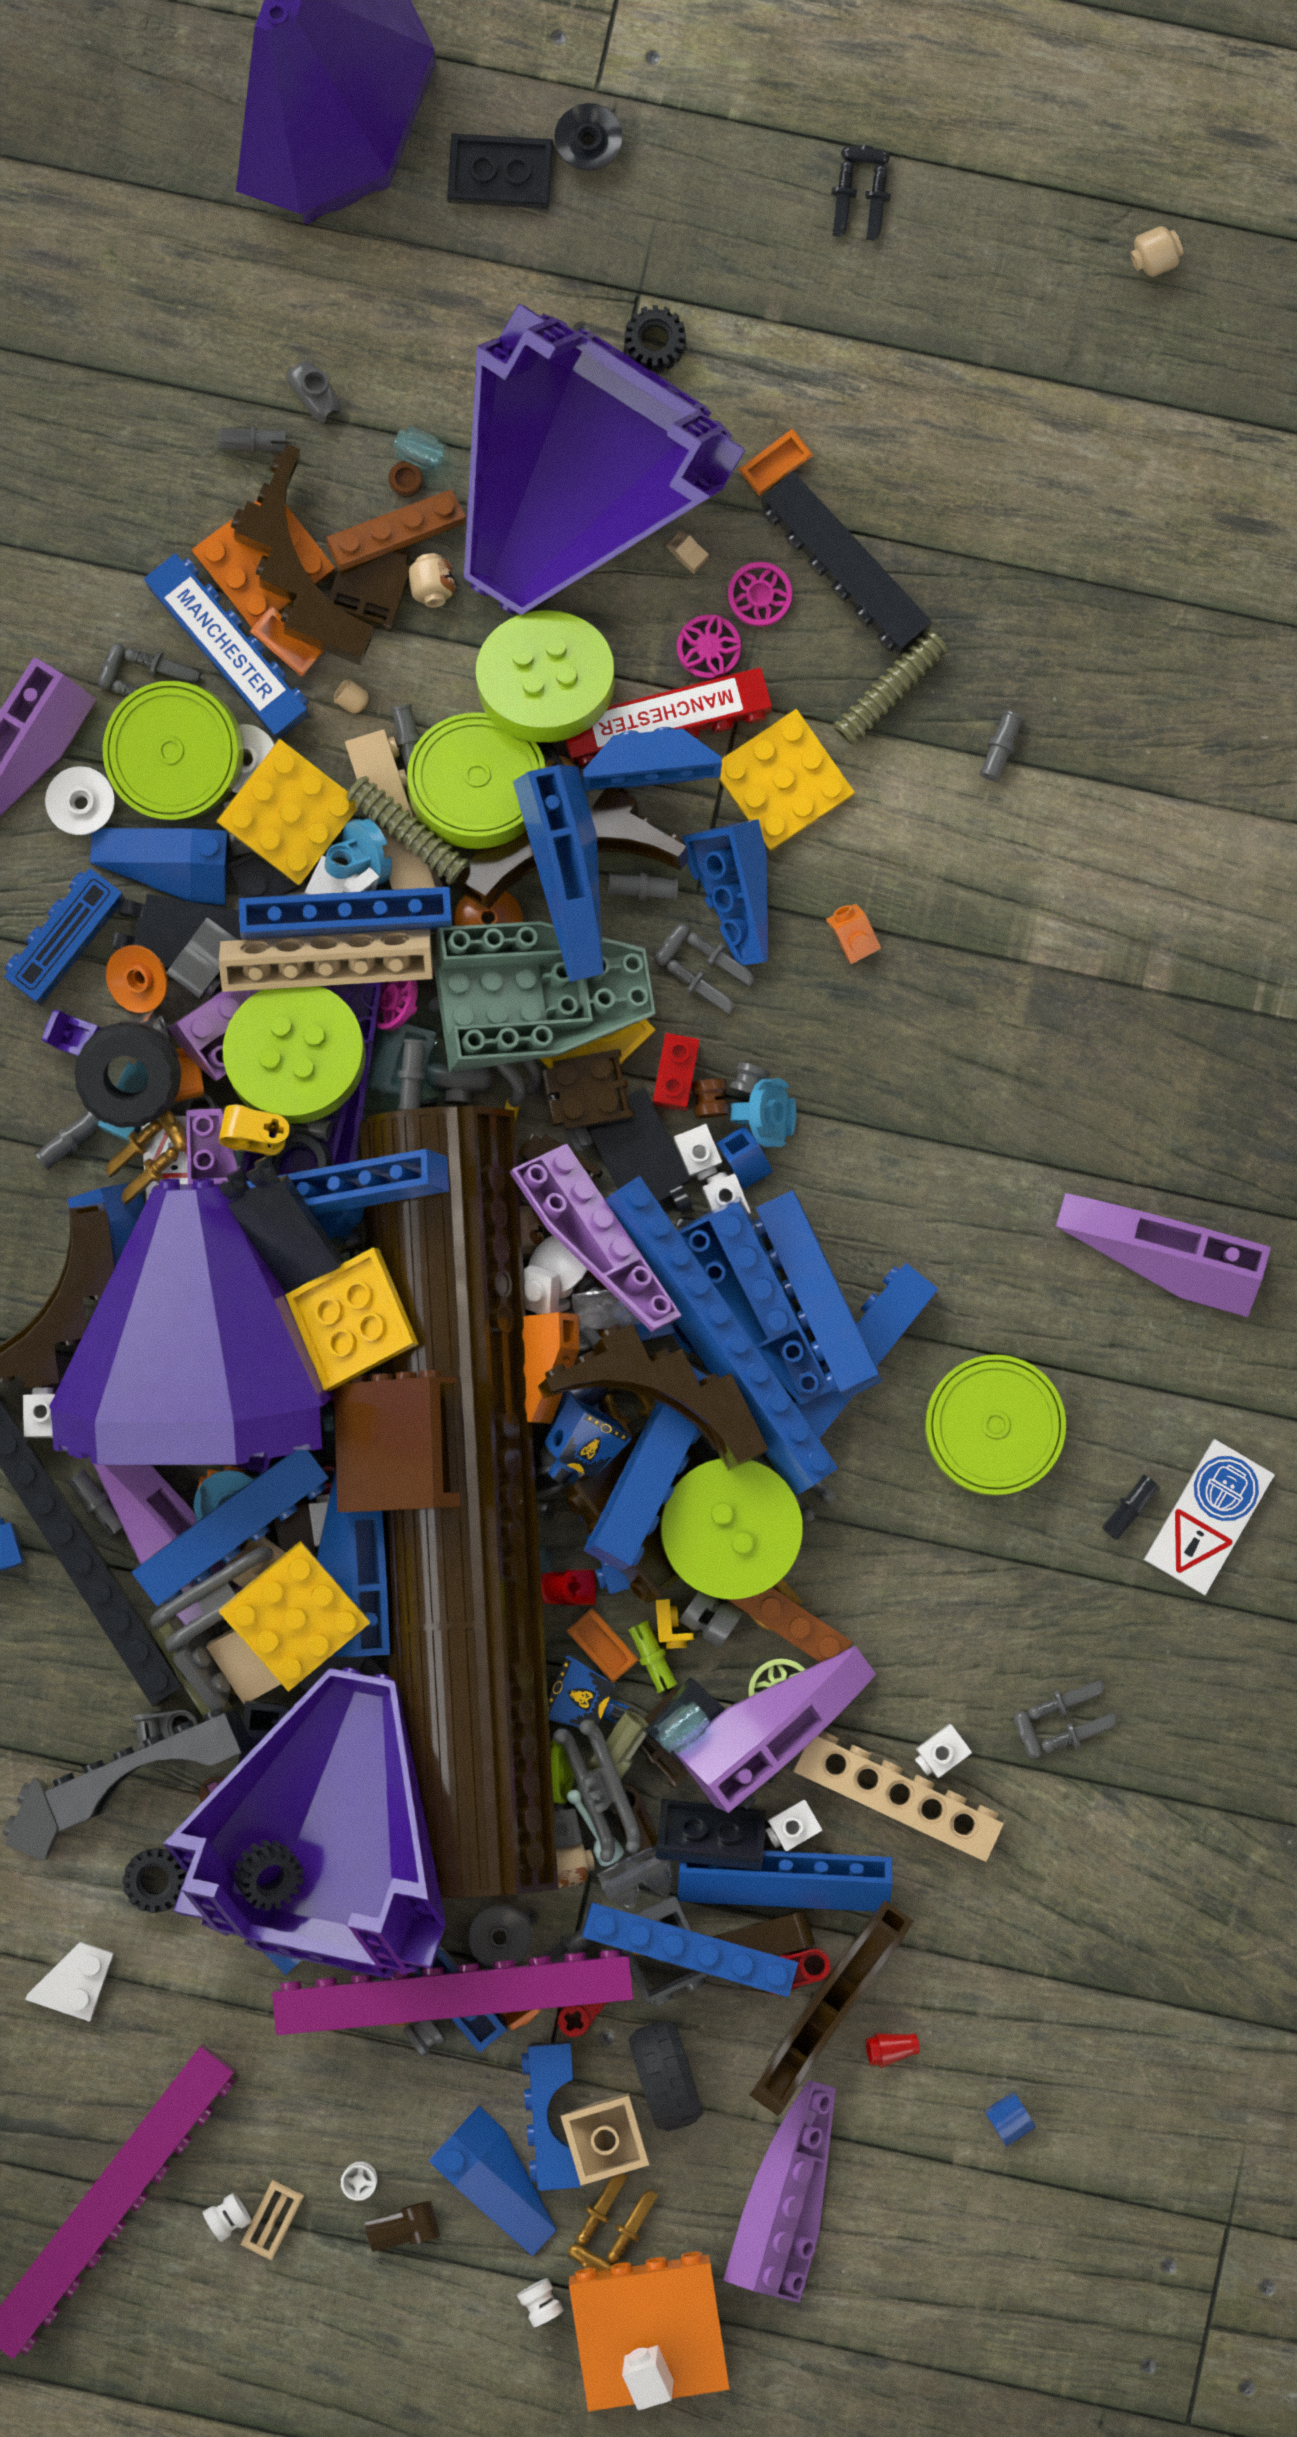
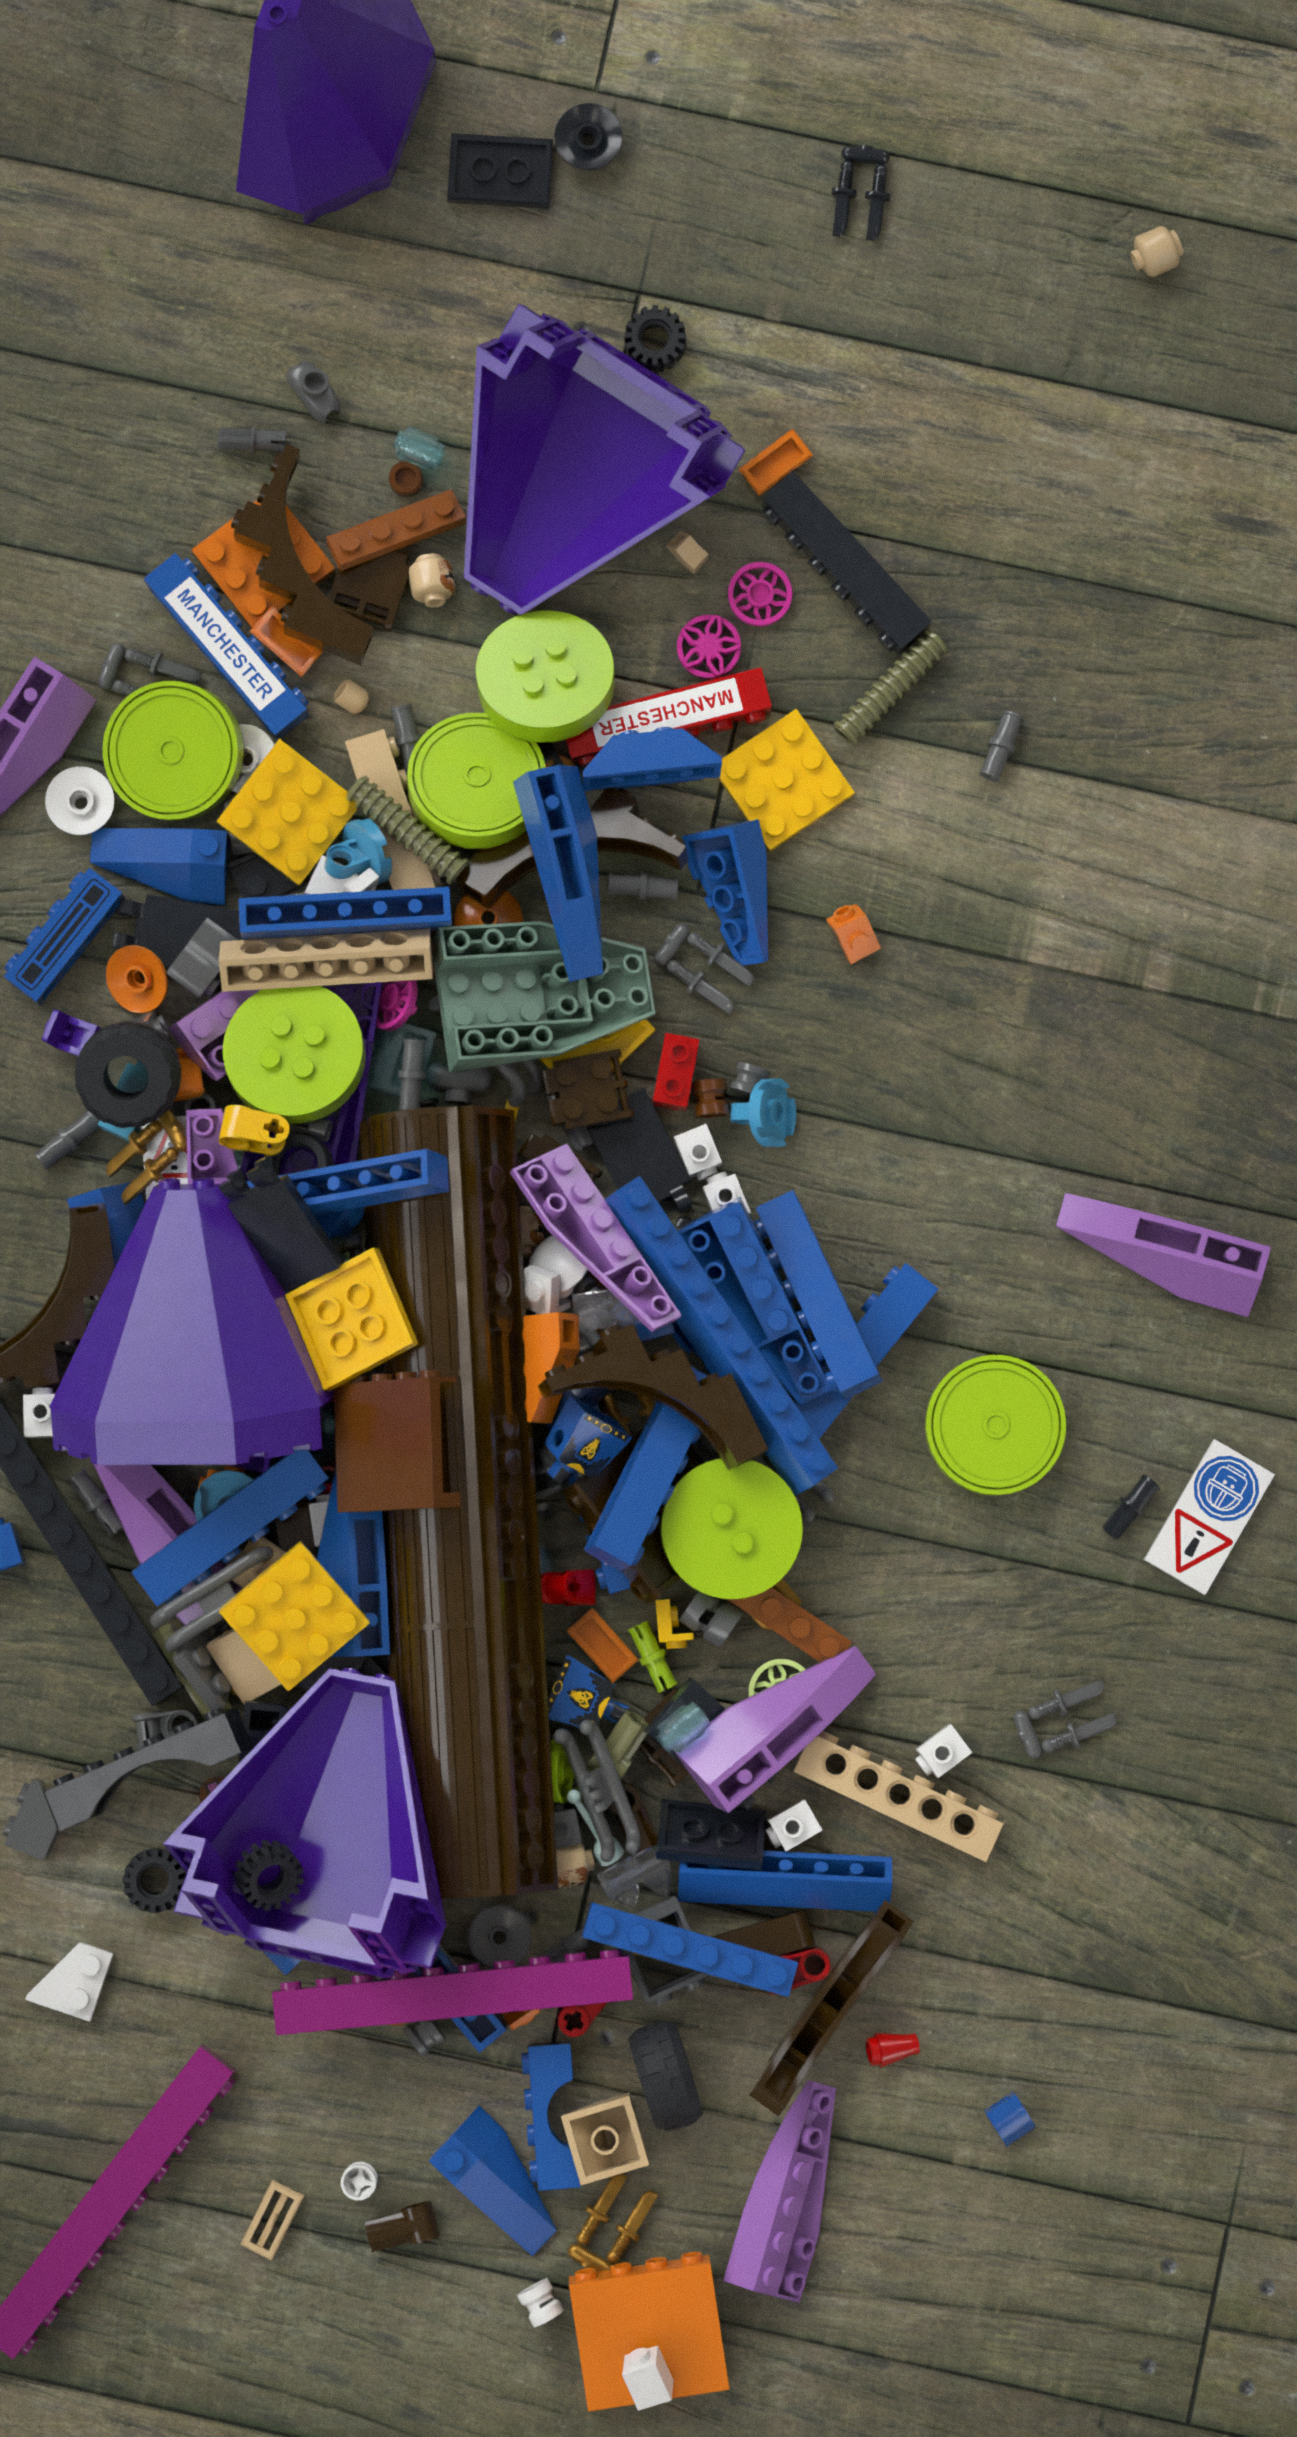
(222, 2222): white wheel -> none
(744, 1157): blue brick -> none

